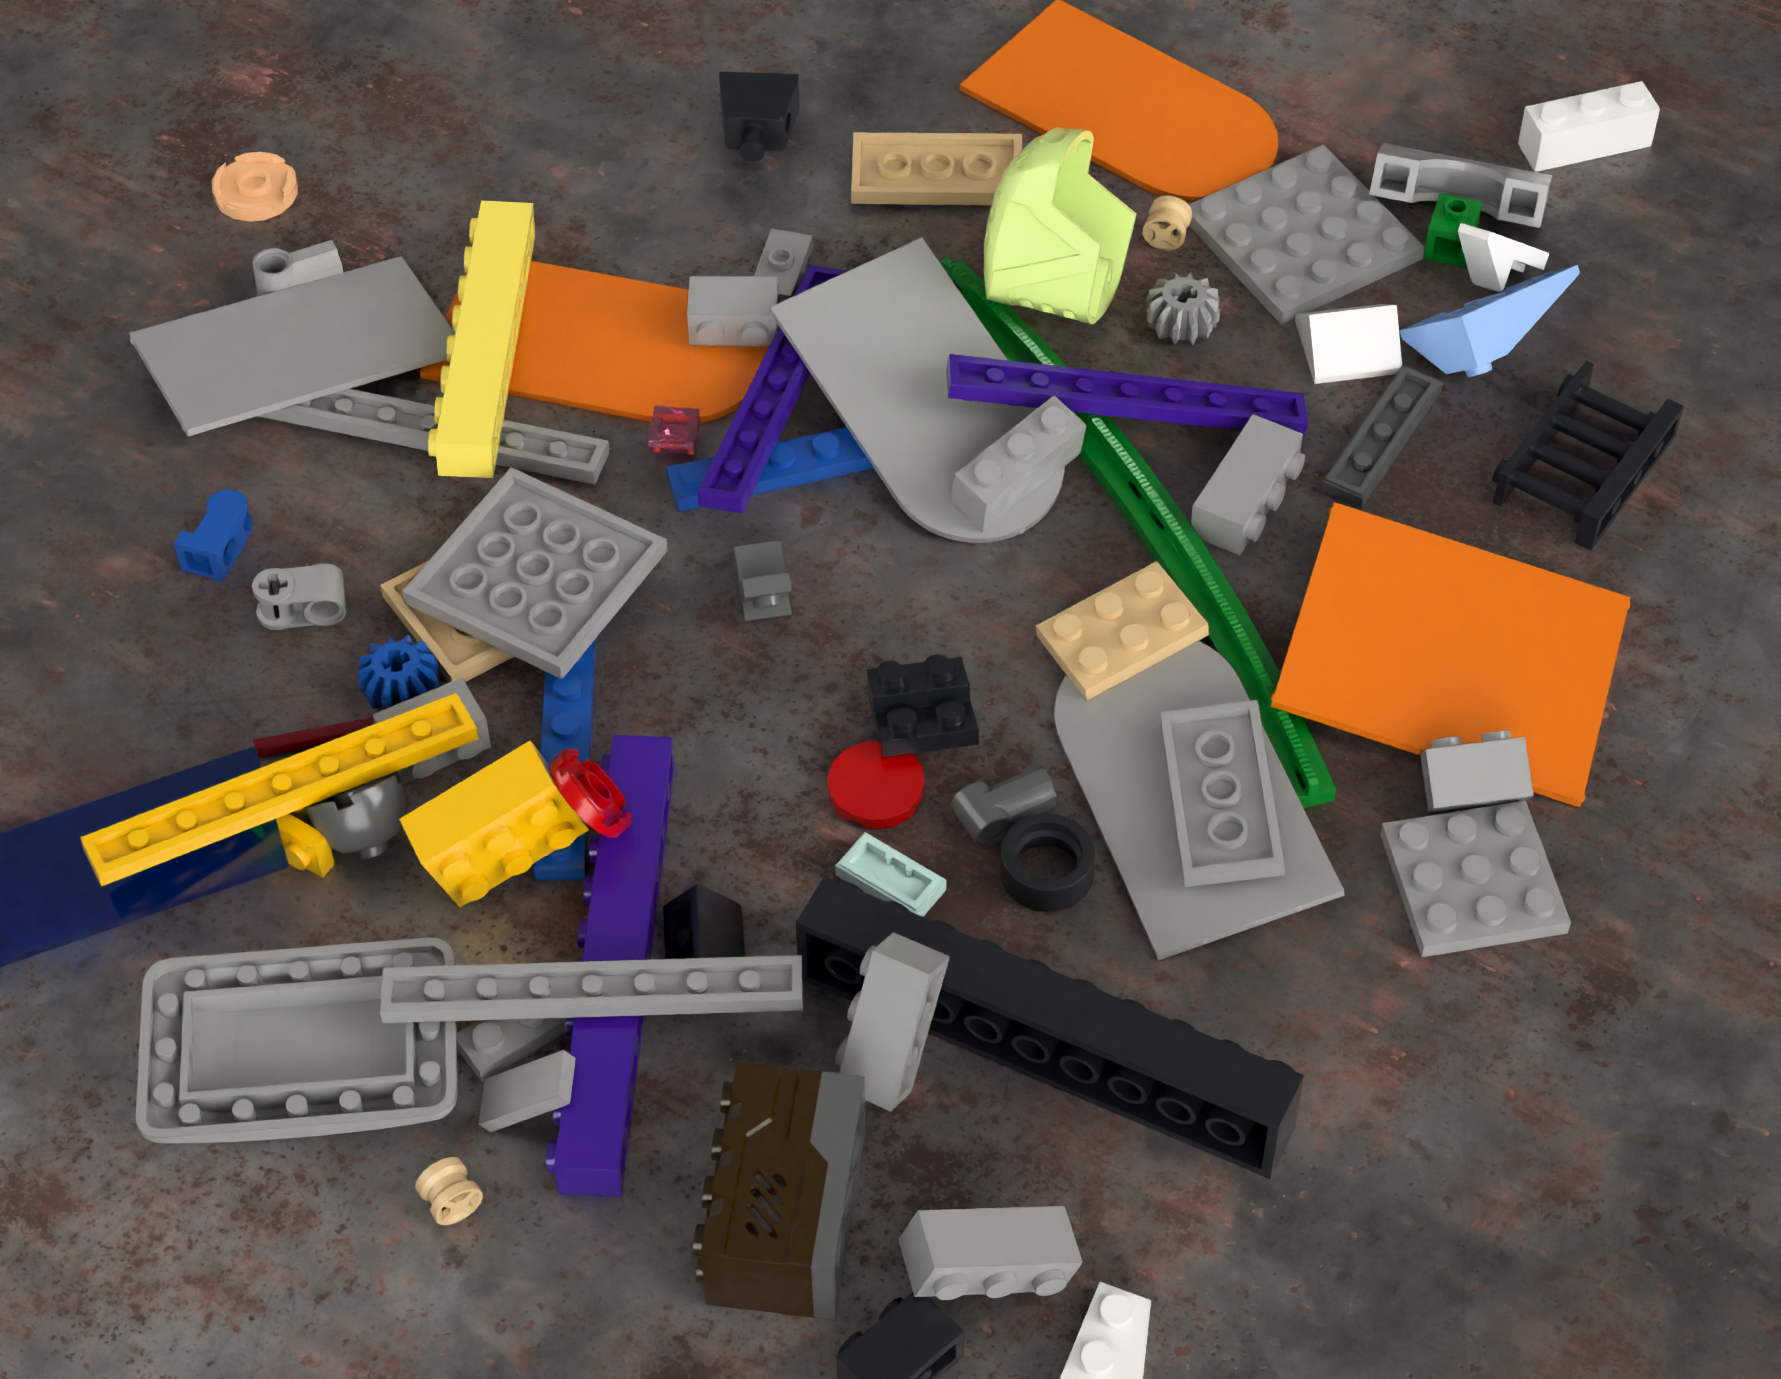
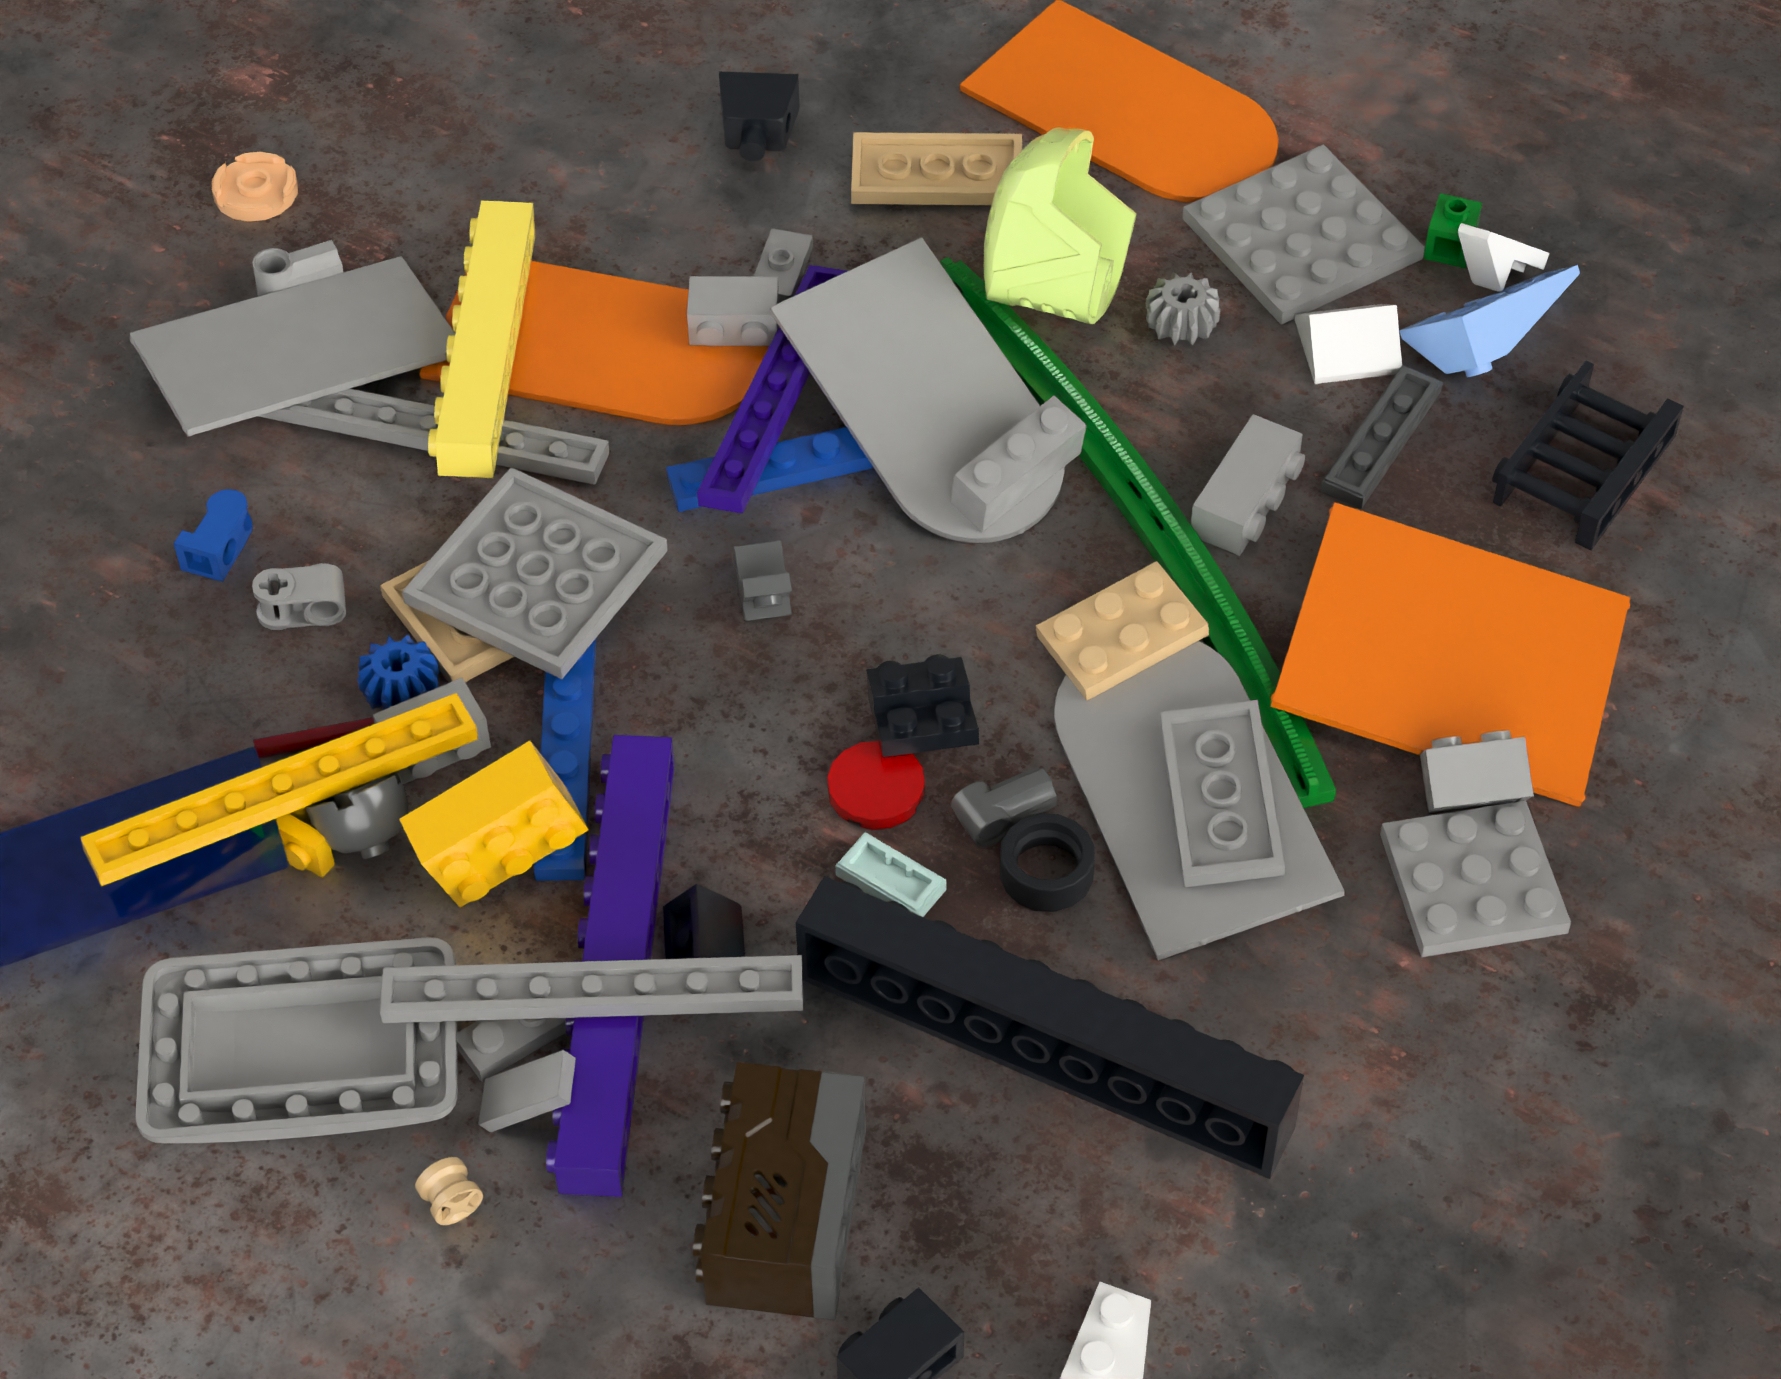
(590, 793): red tile -> none
(674, 430): clear pink plate -> none
(892, 1018): light grey brick -> none
(989, 1251): light grey brick -> none
(1121, 394): dark purple plate -> none
(1167, 223): tan wheel -> none
(1422, 175): light grey arch -> none
(1588, 126): white brick -> none

